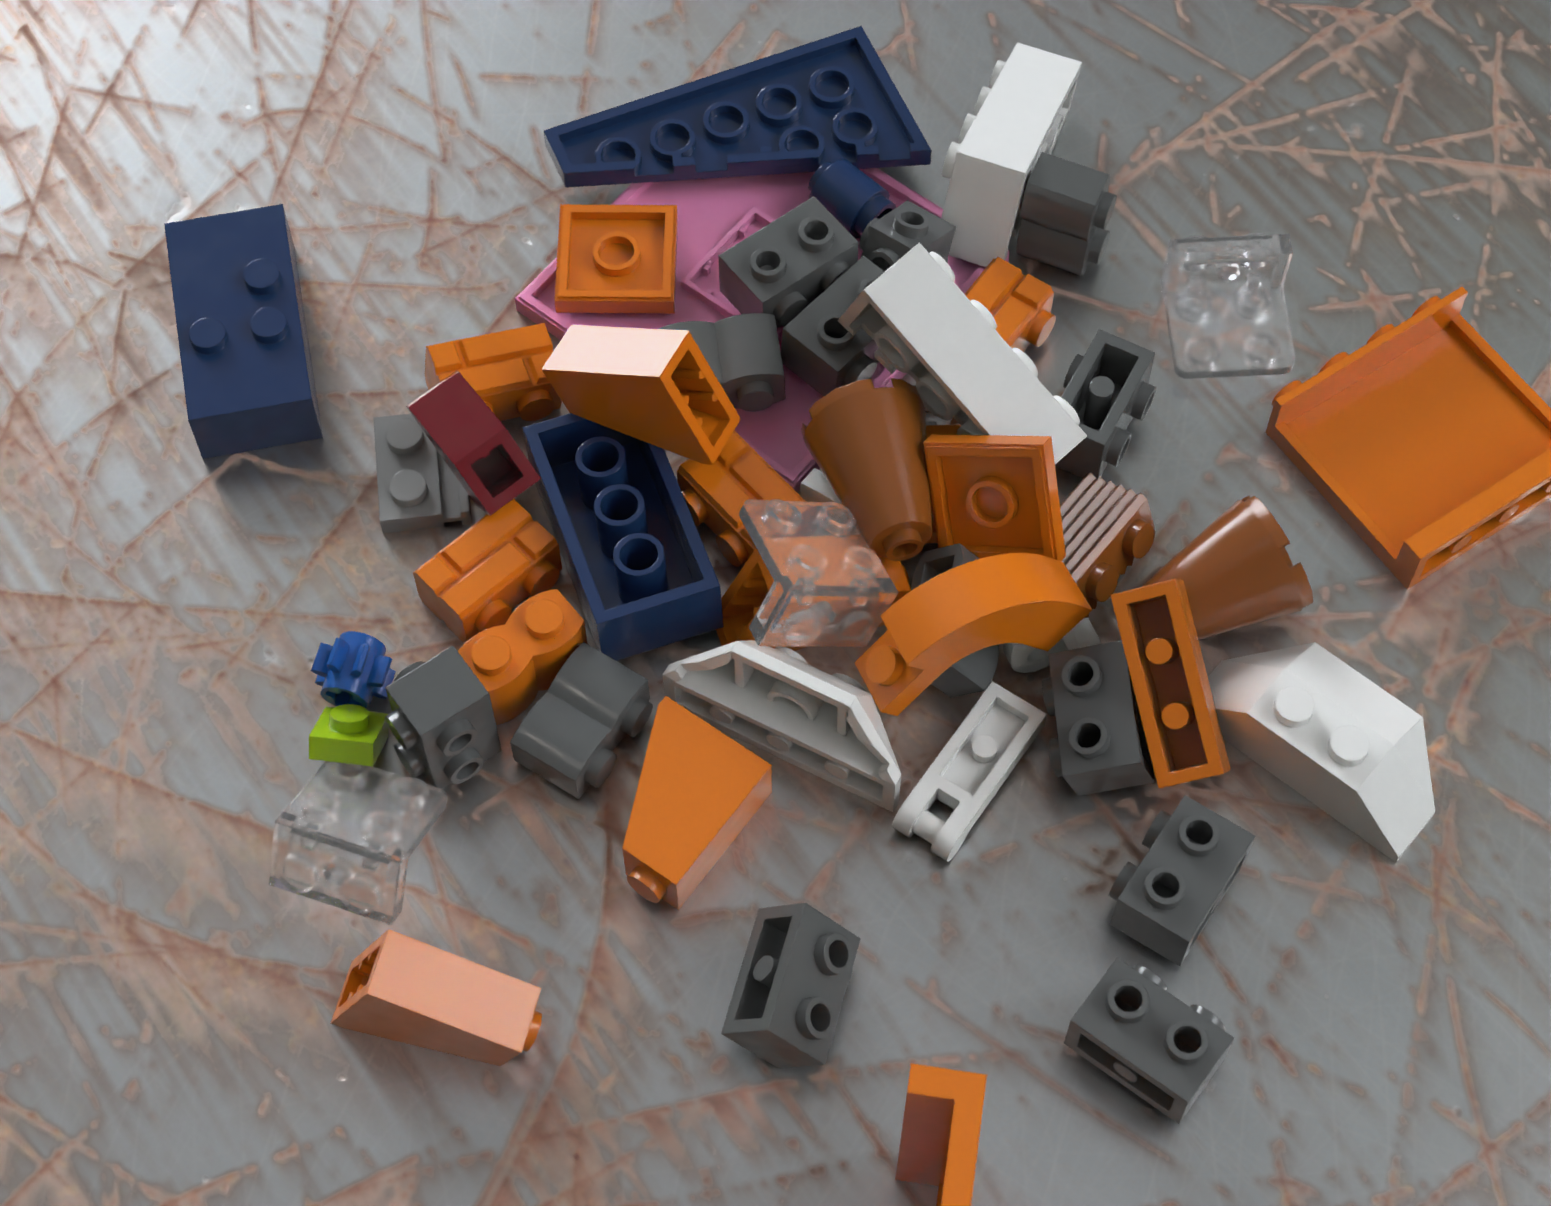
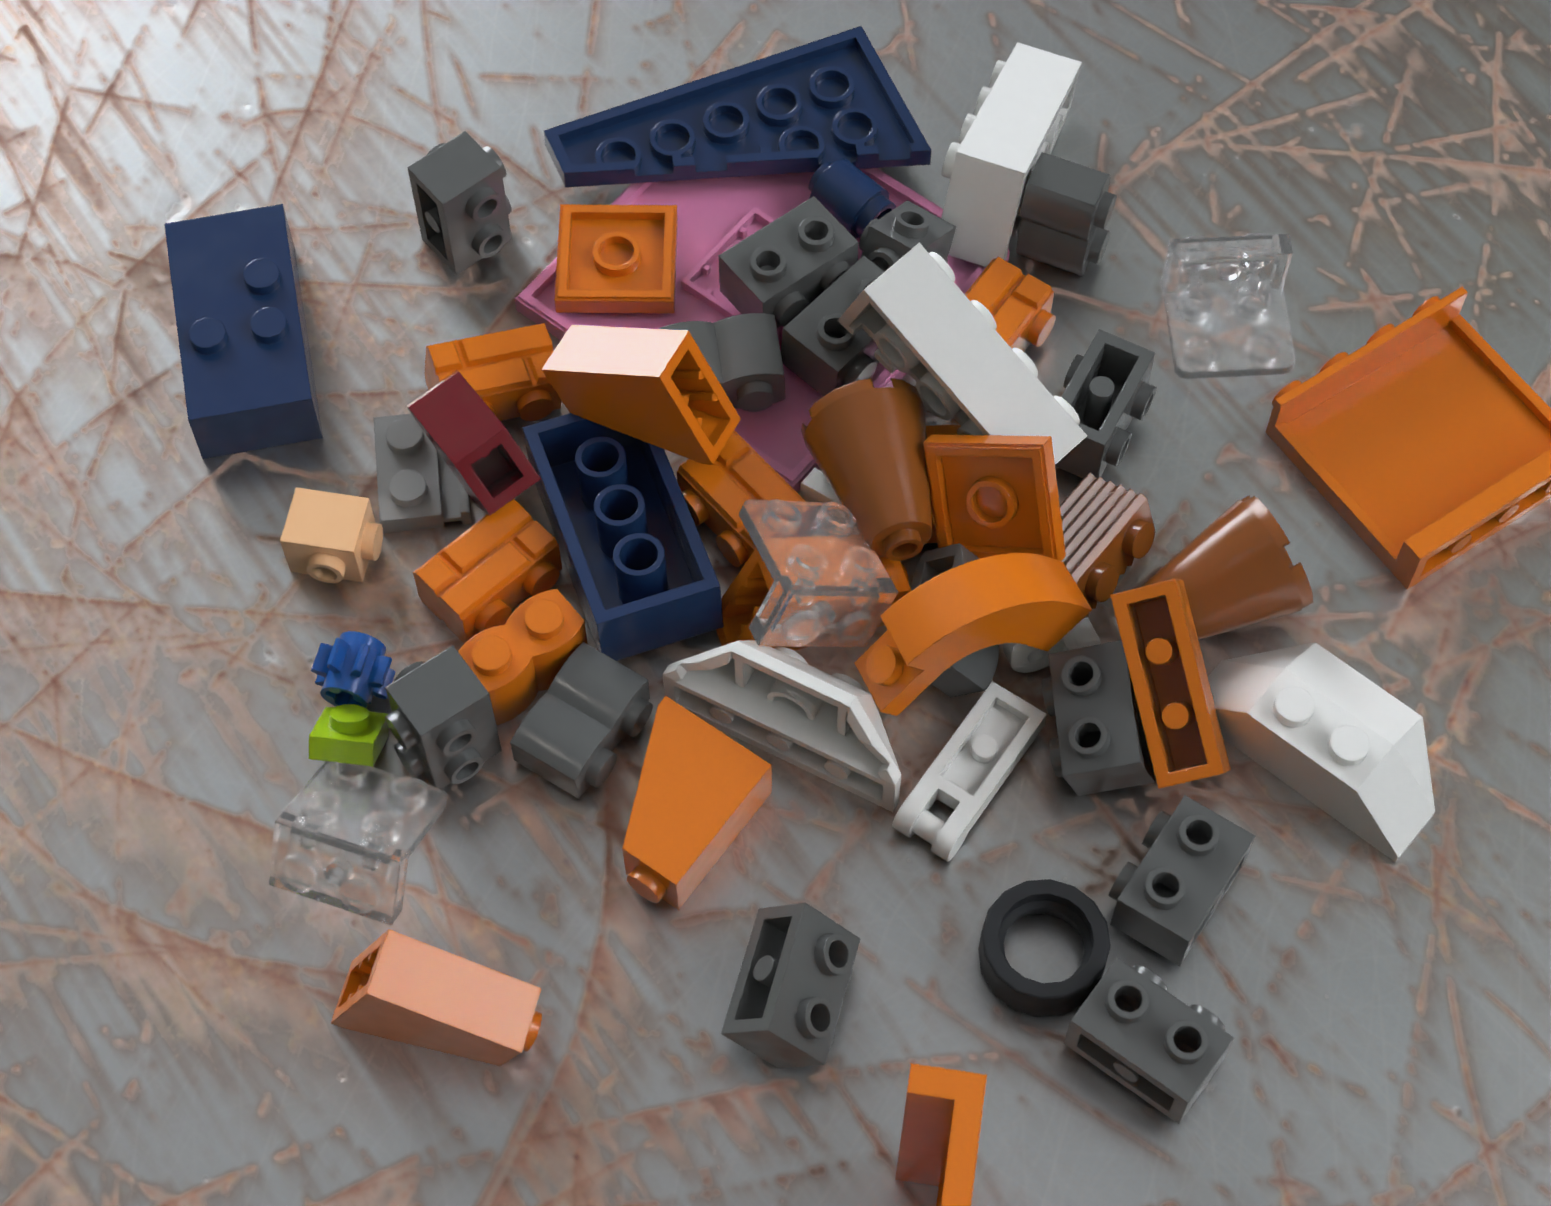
(330, 535): none -> light nougat brick
(461, 202): none -> dark grey brick
(1055, 900): none -> black tyre

